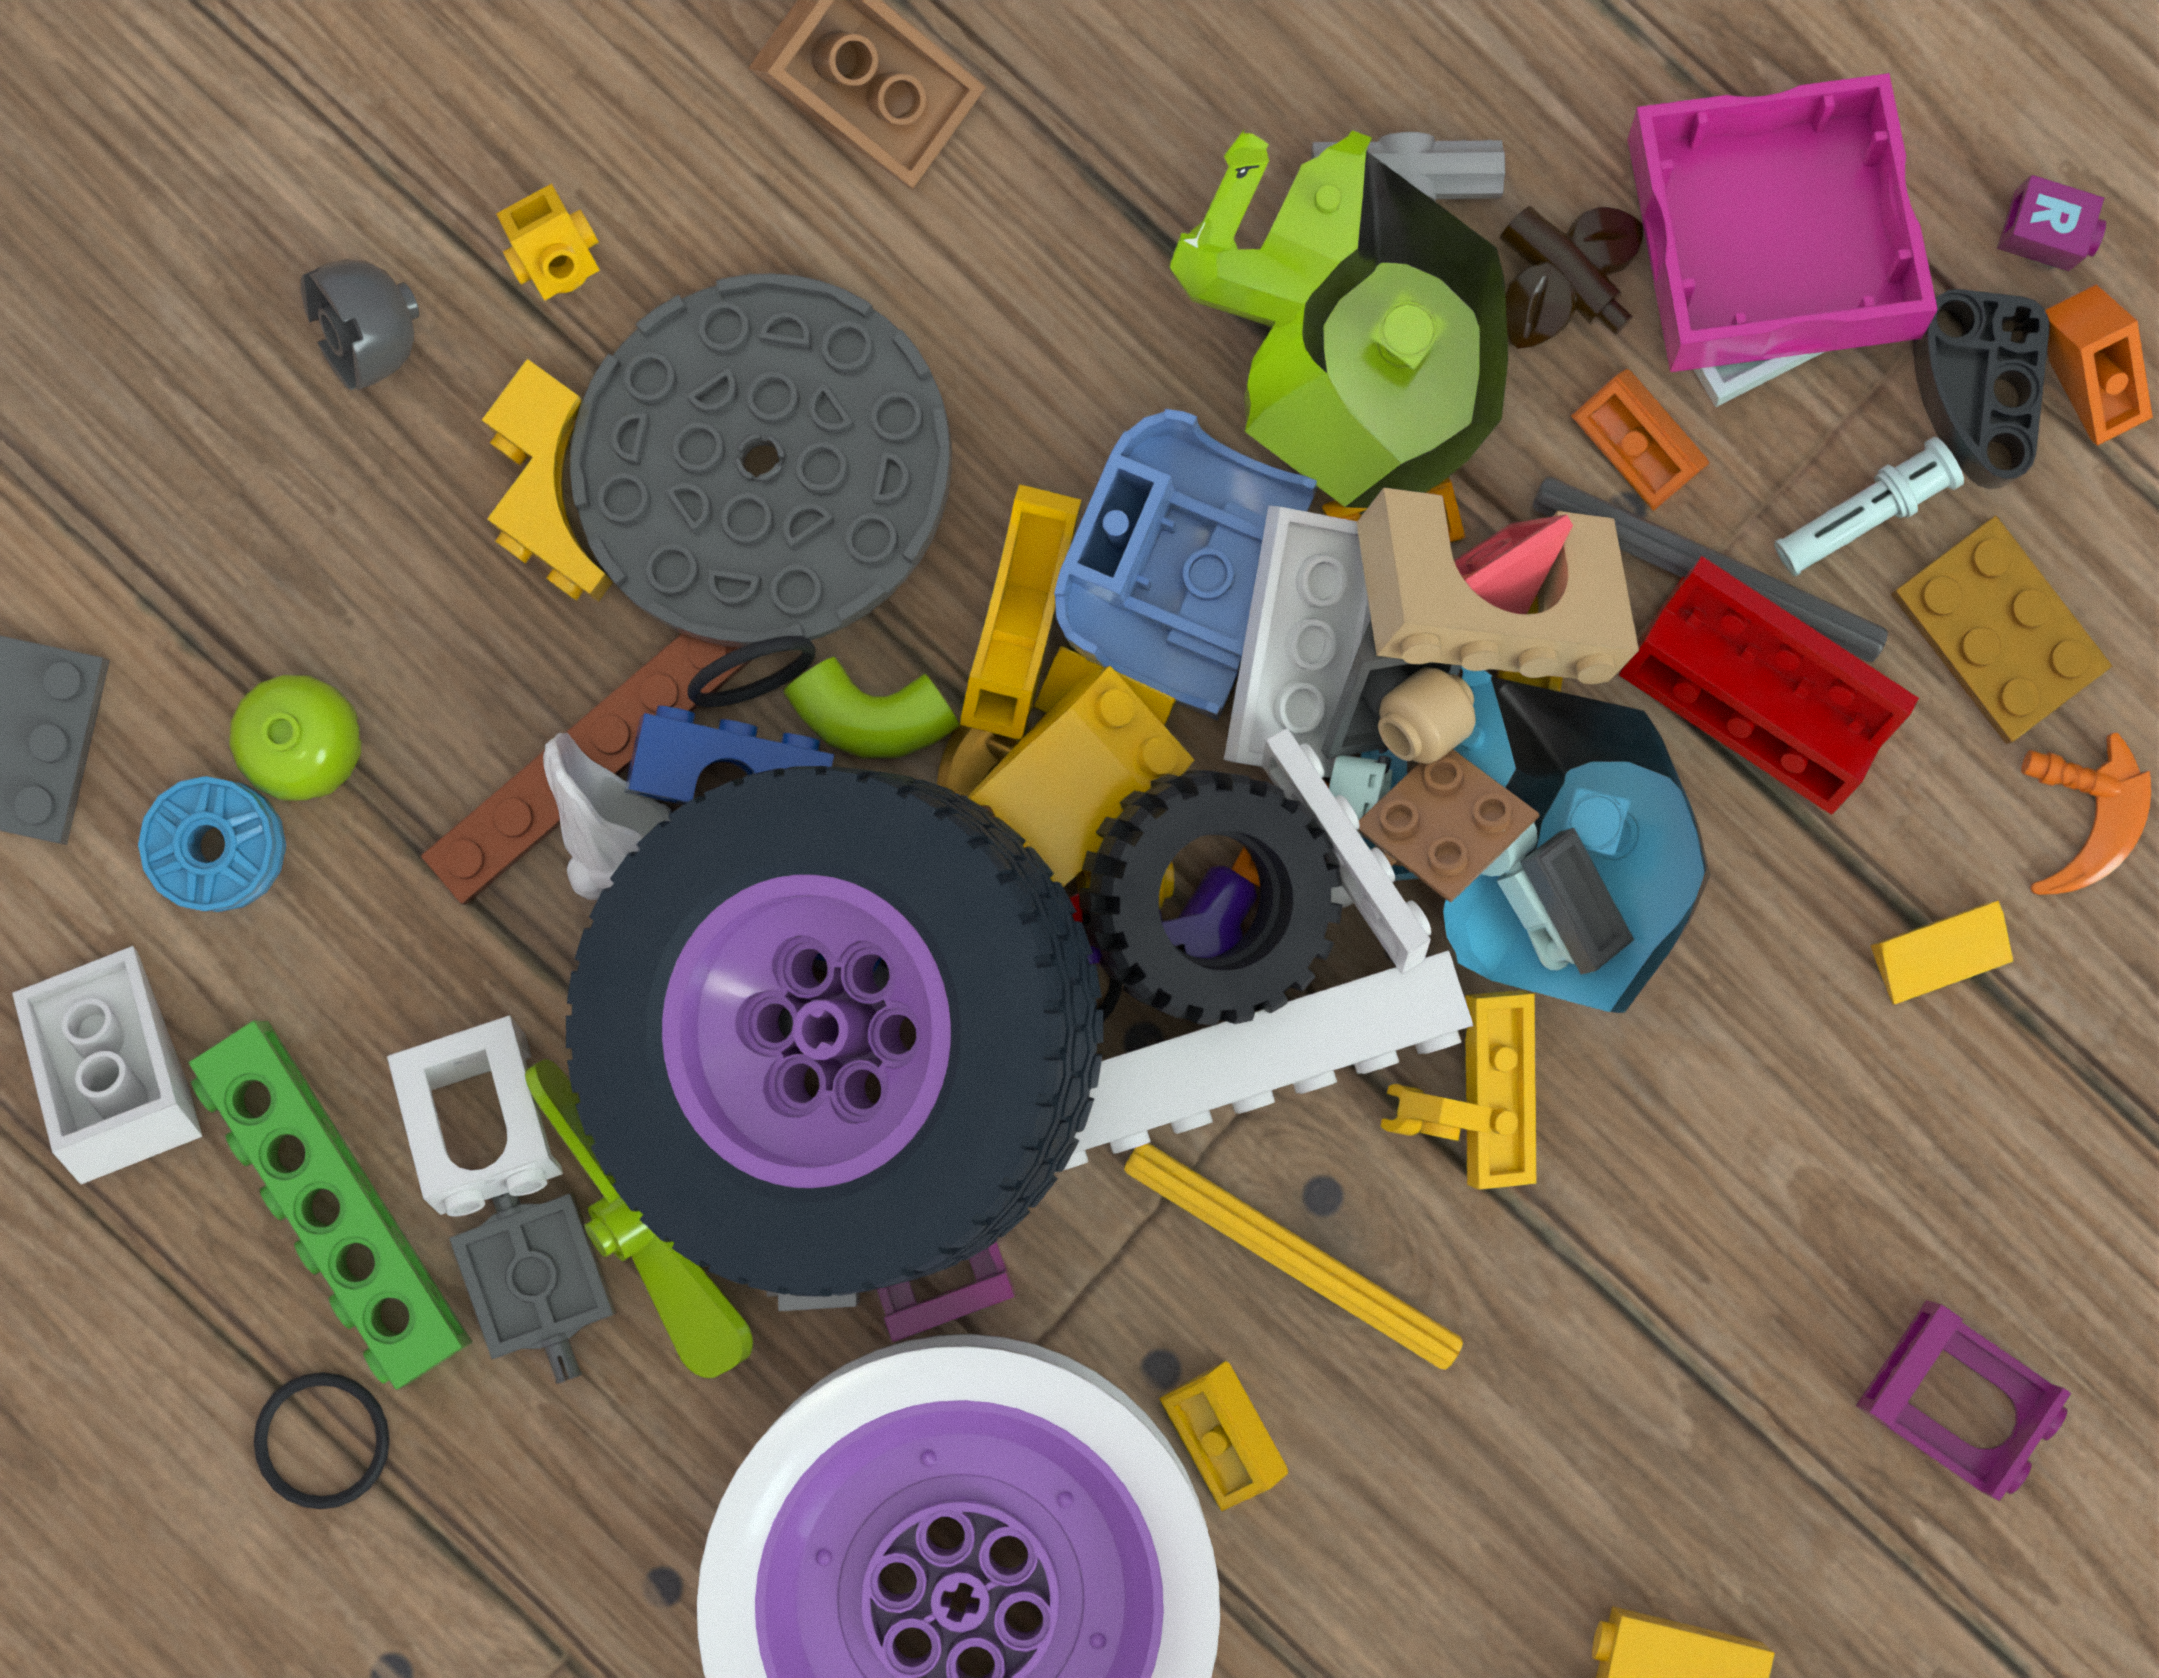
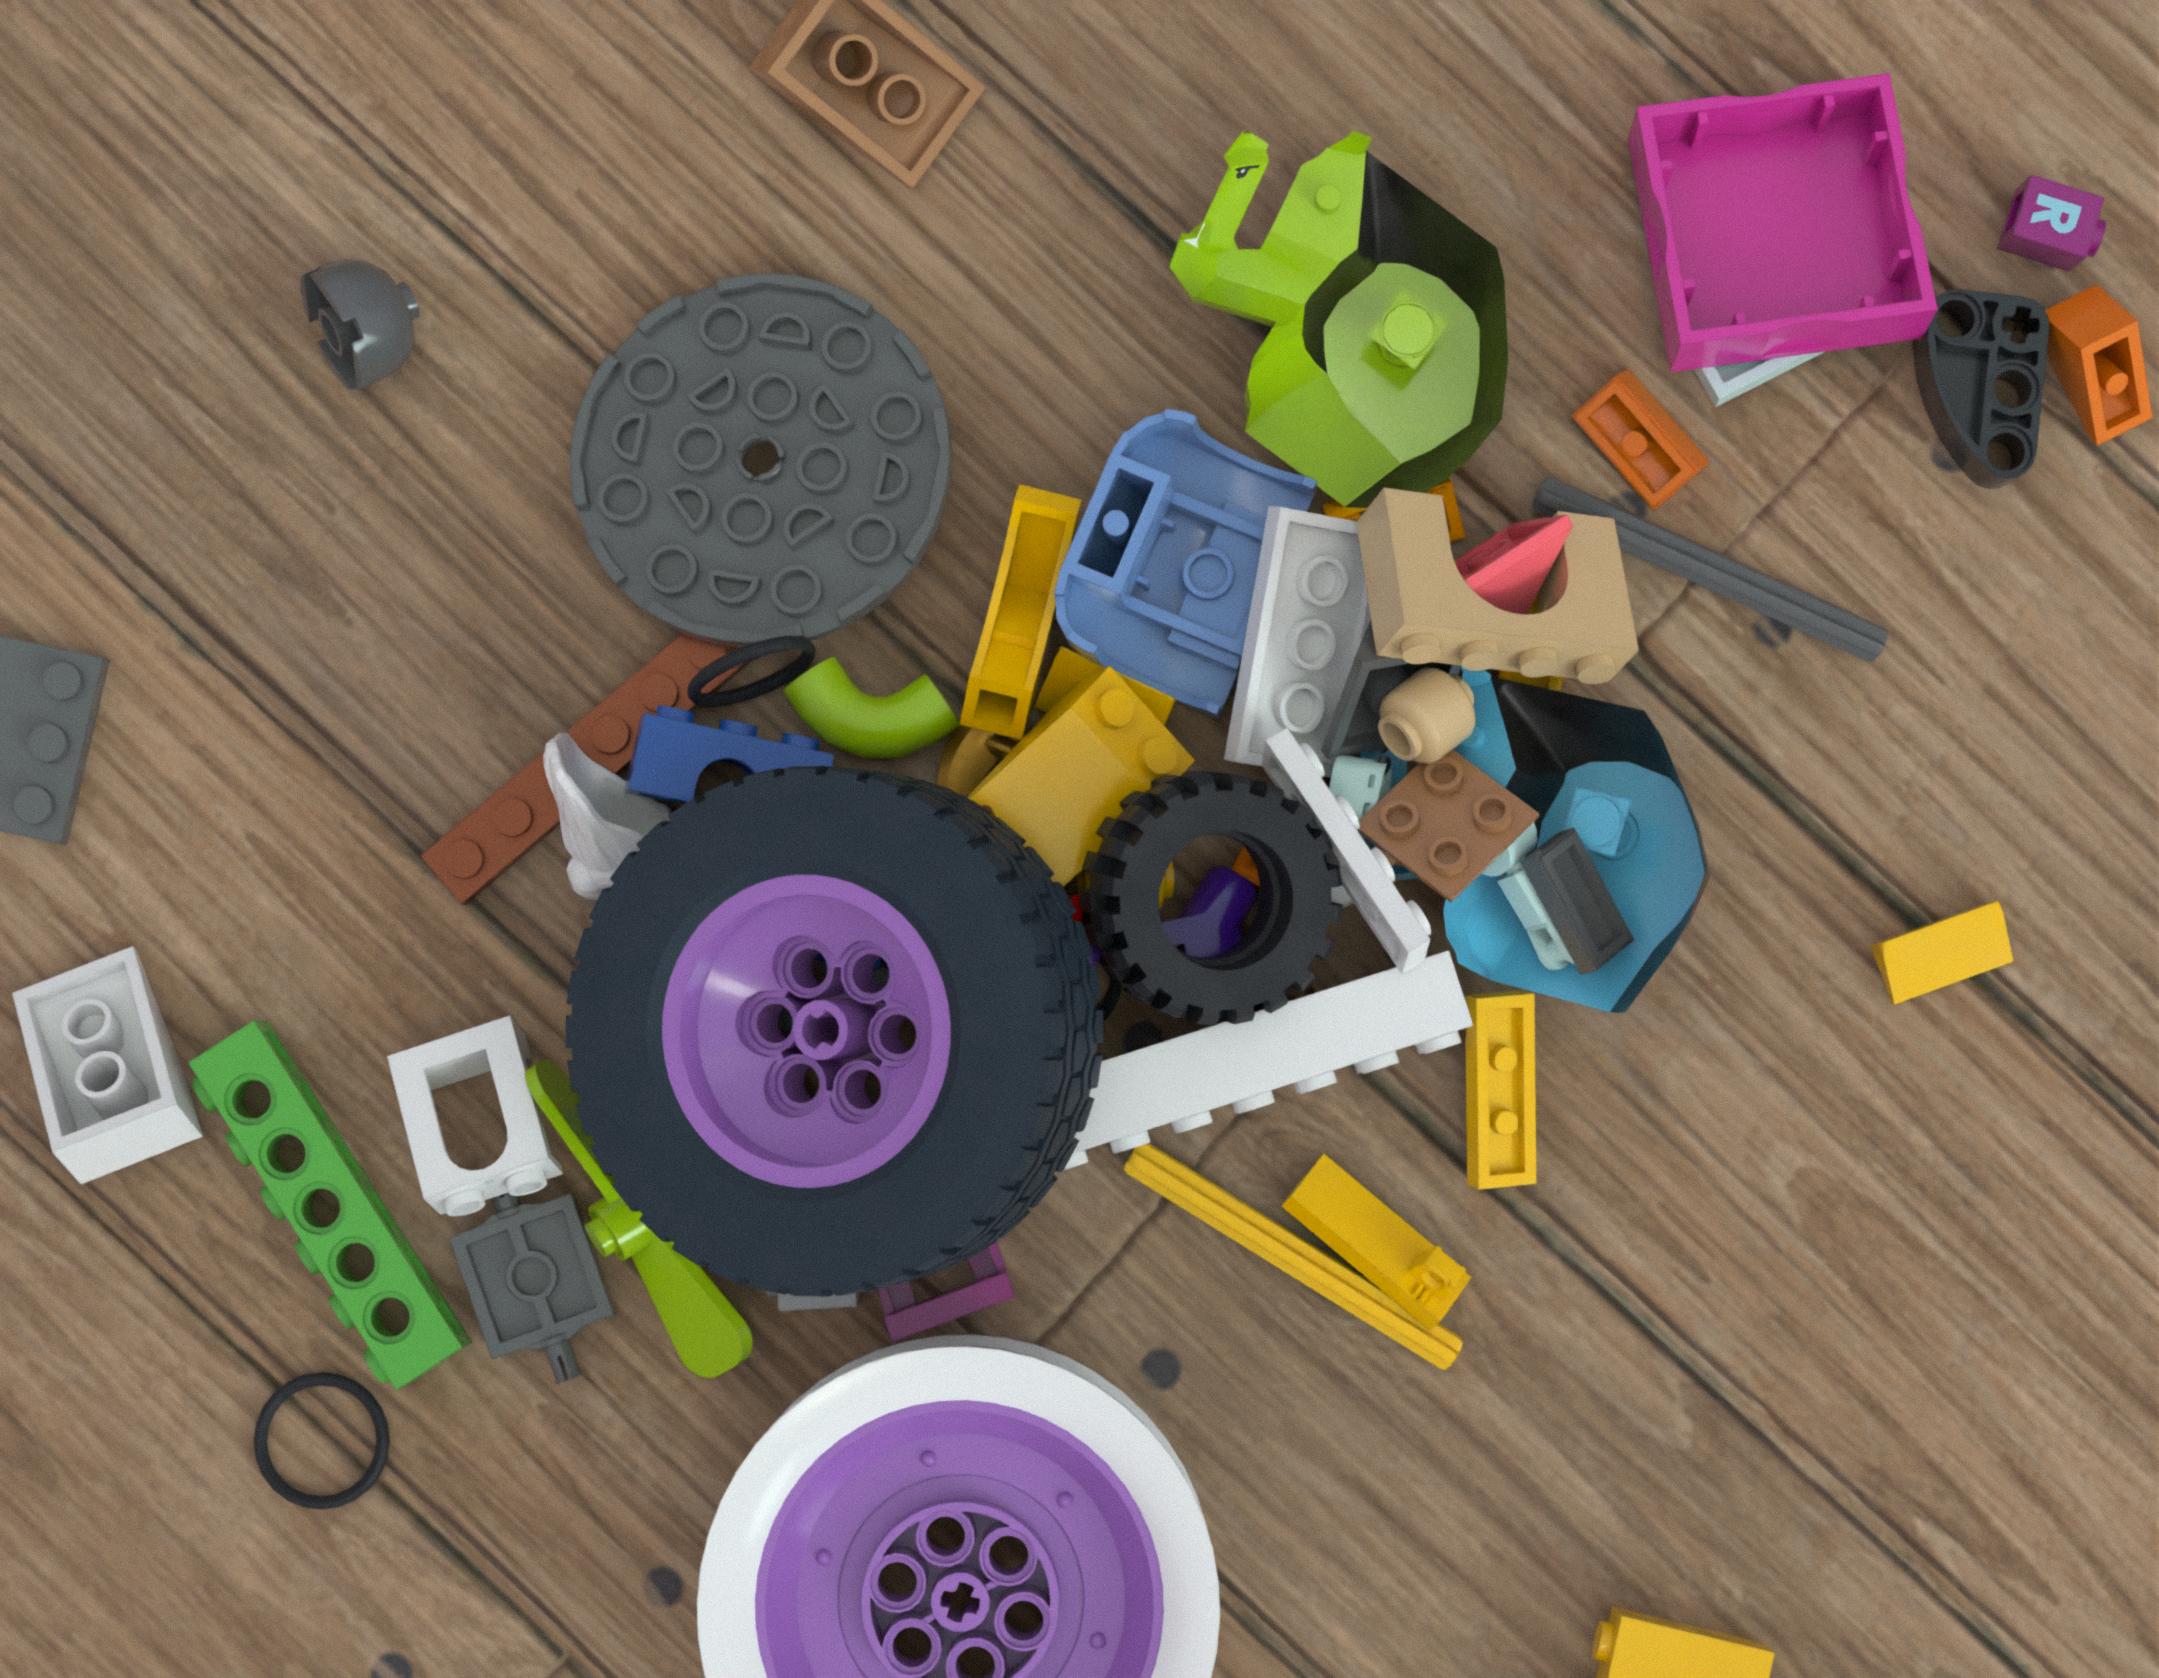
(173, 838): dark azure wheel -> none
(295, 737): lime cylinder -> none
(537, 421): yellow arch -> none
(548, 243): yellow brick -> none
(1224, 1436): yellow slope -> none
(1377, 1242): none -> yellow hinge
(1434, 1114): yellow plate -> none
(1440, 167): light grey piece -> none
(1568, 272): dark brown plant -> none
(1767, 685): red brick -> none
(1894, 493): light aqua pin -> none
(2001, 630): pearl gold plate -> none
(2035, 1401): magenta panel -> none
(2120, 813): orange piece -> none

